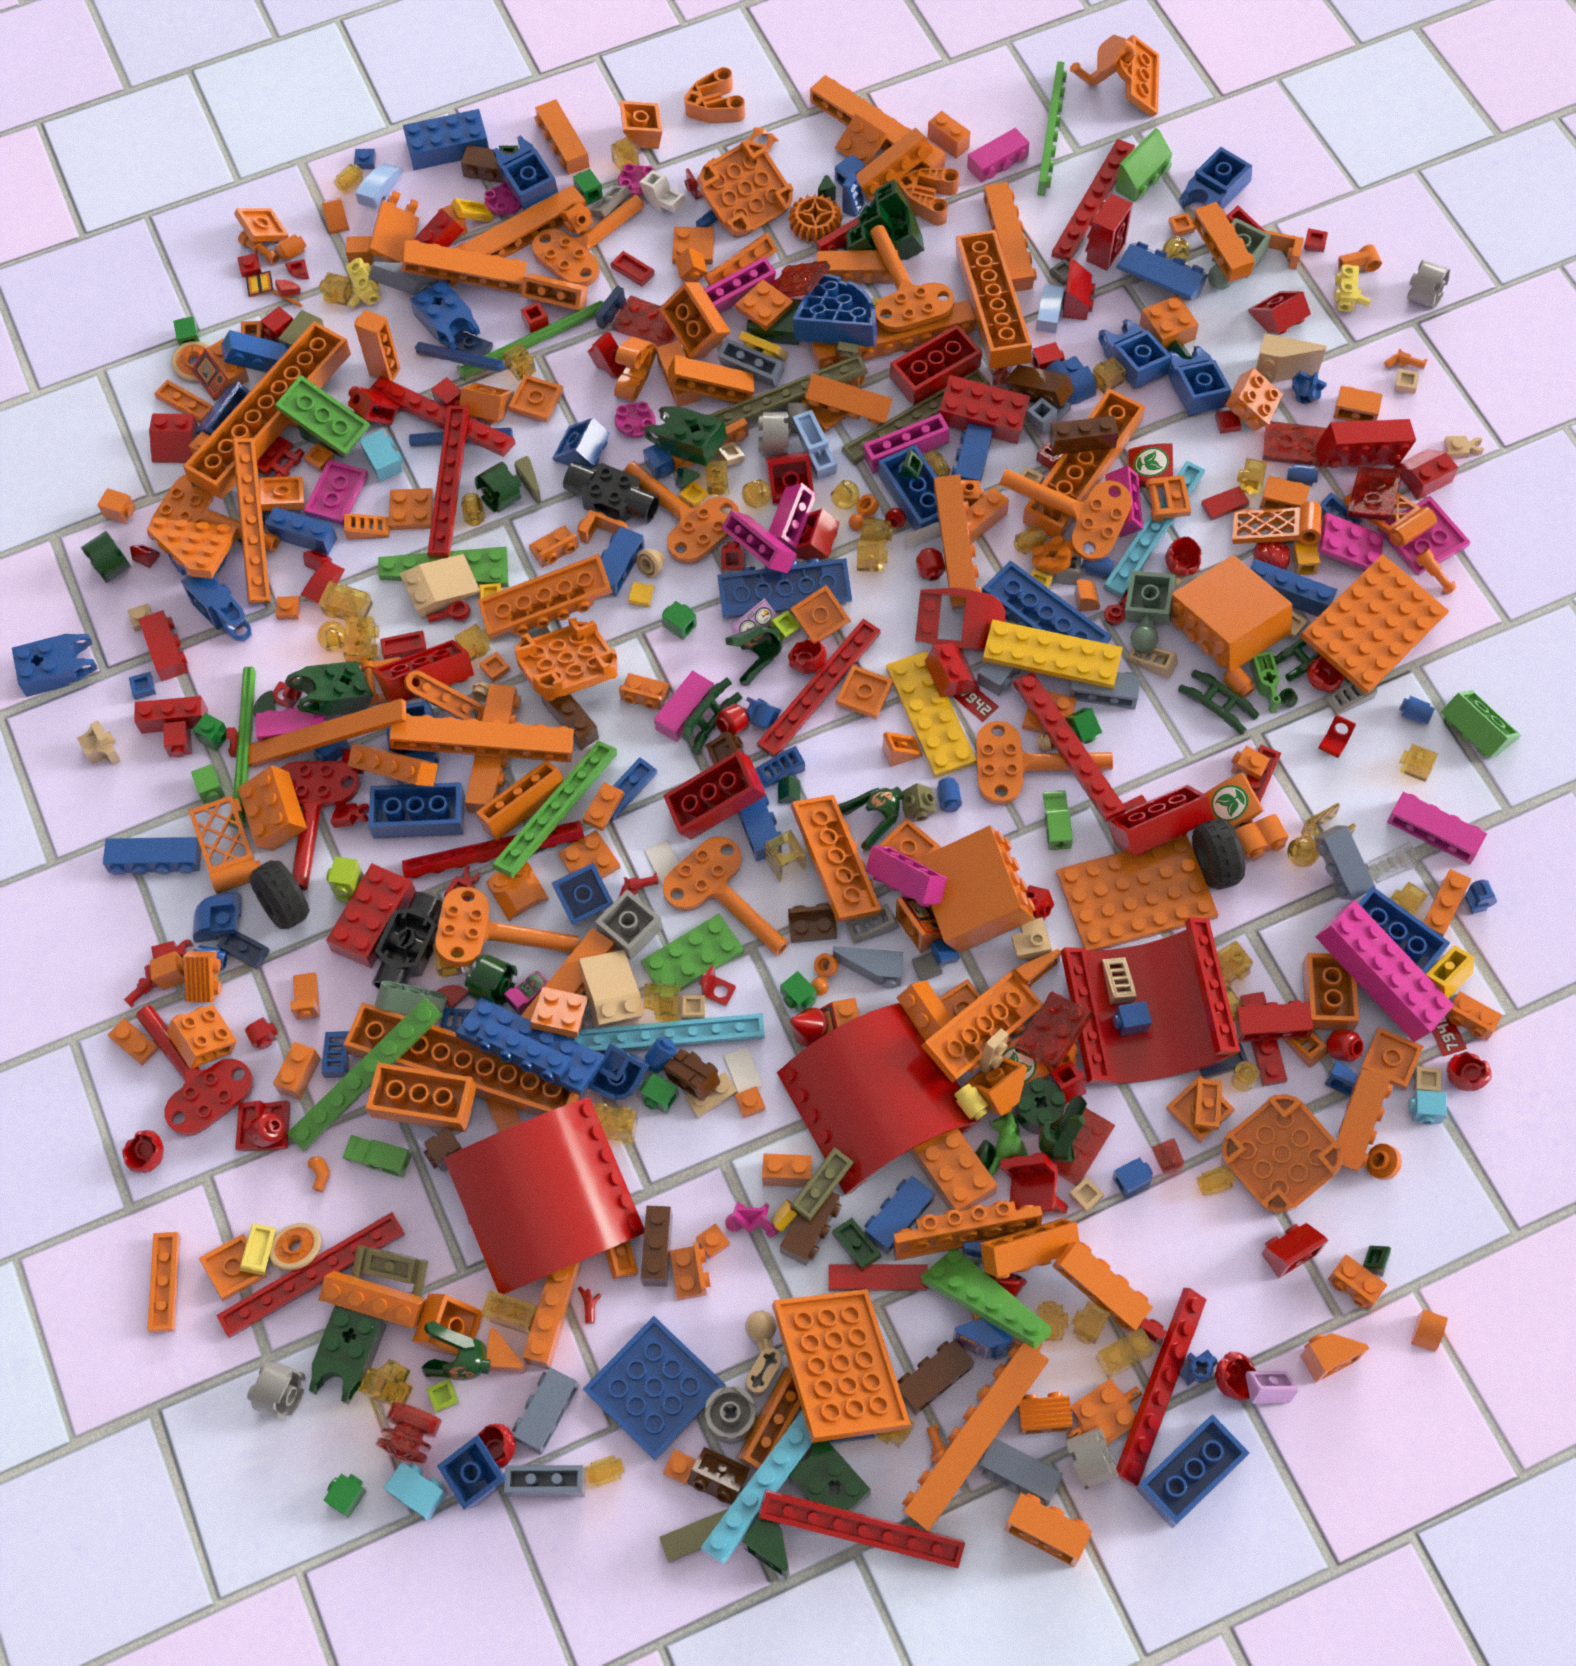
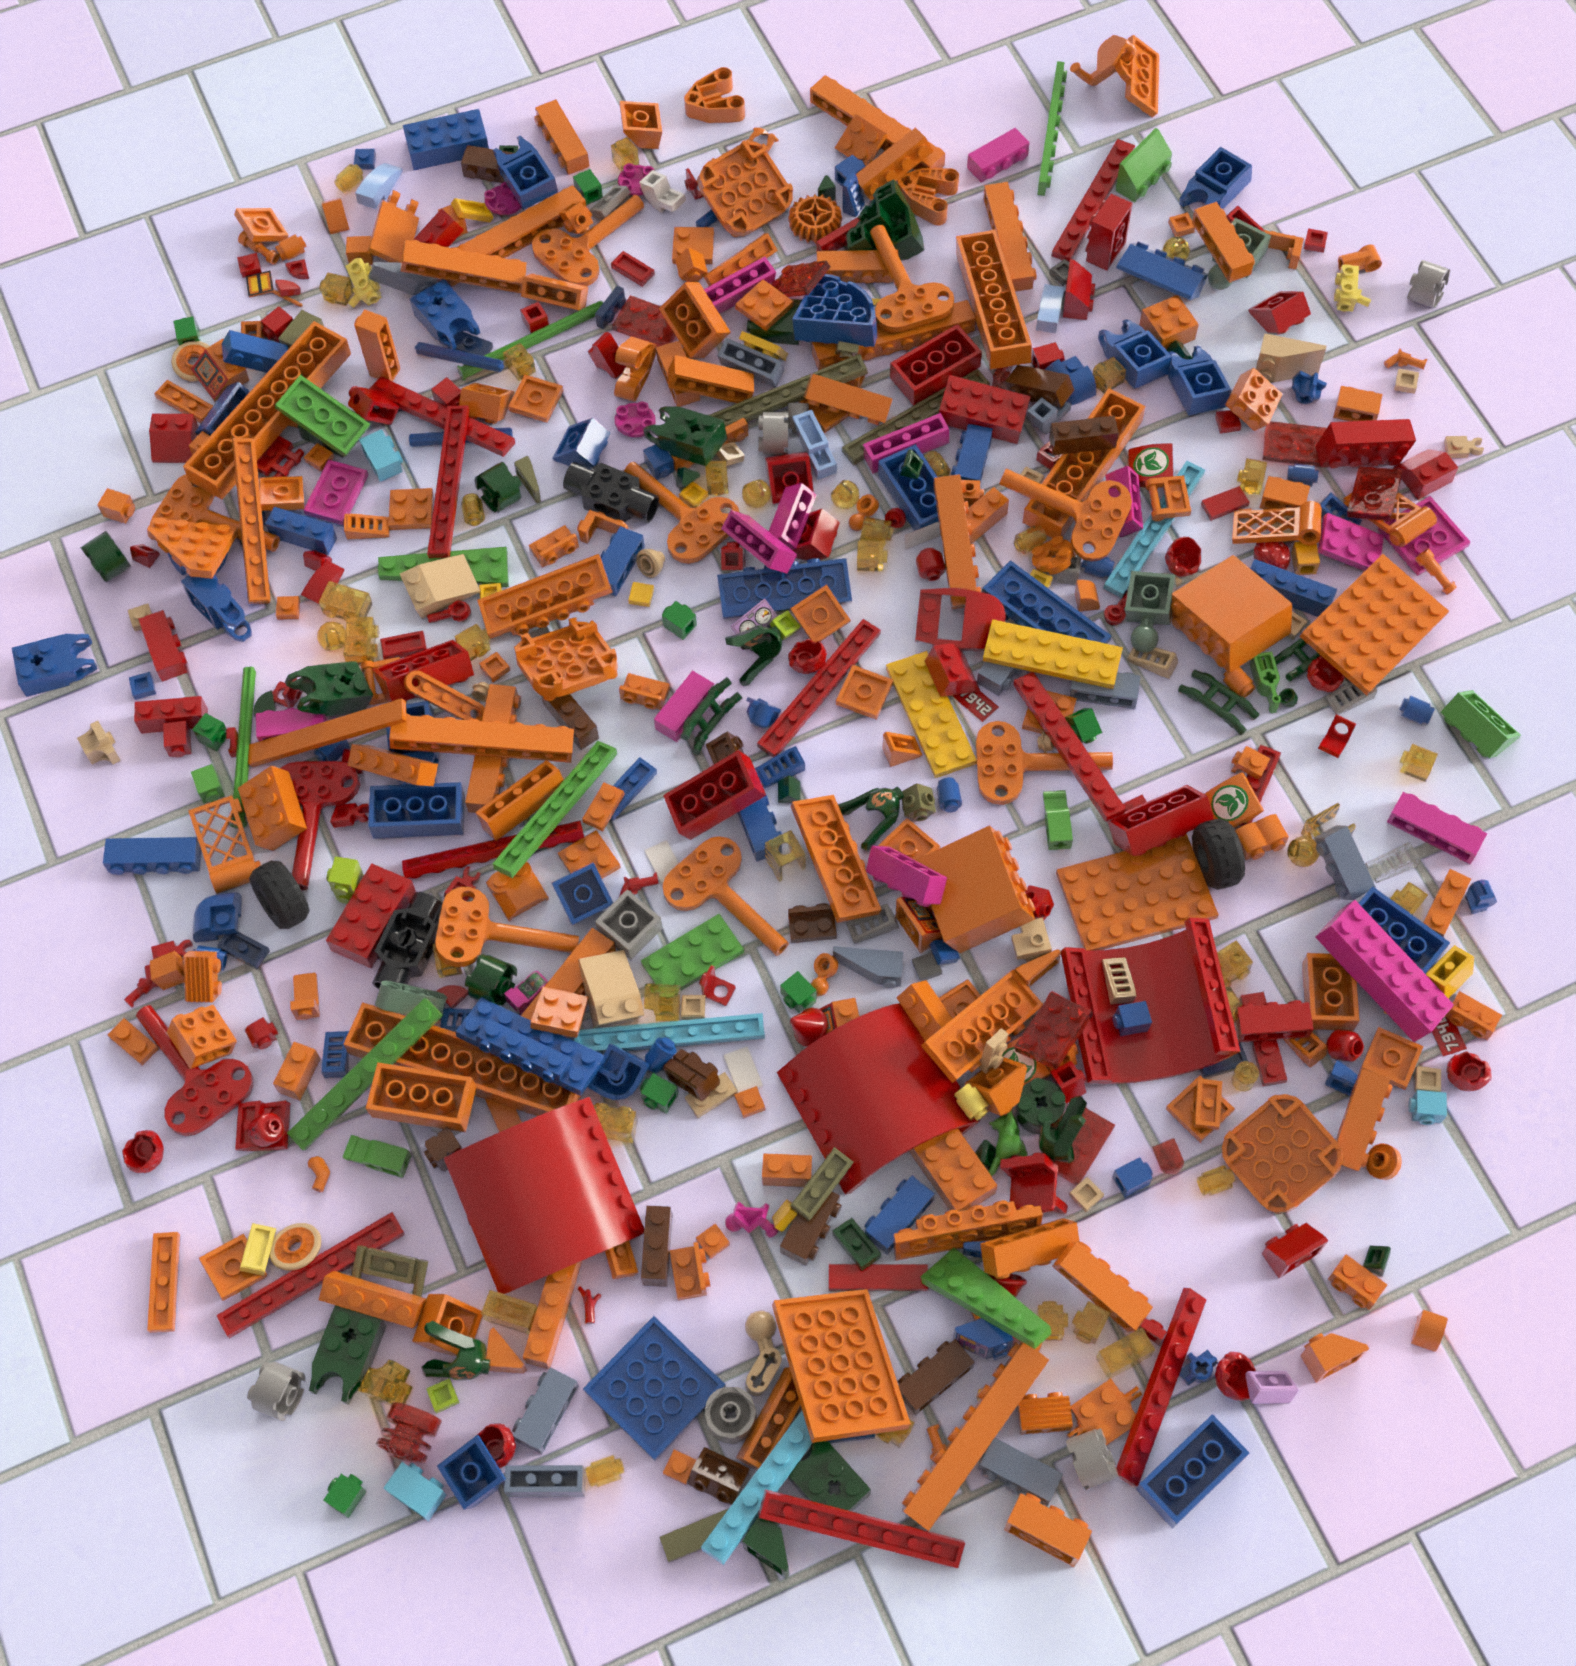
(732, 719): red head -> none
(948, 134): orange brick -> none

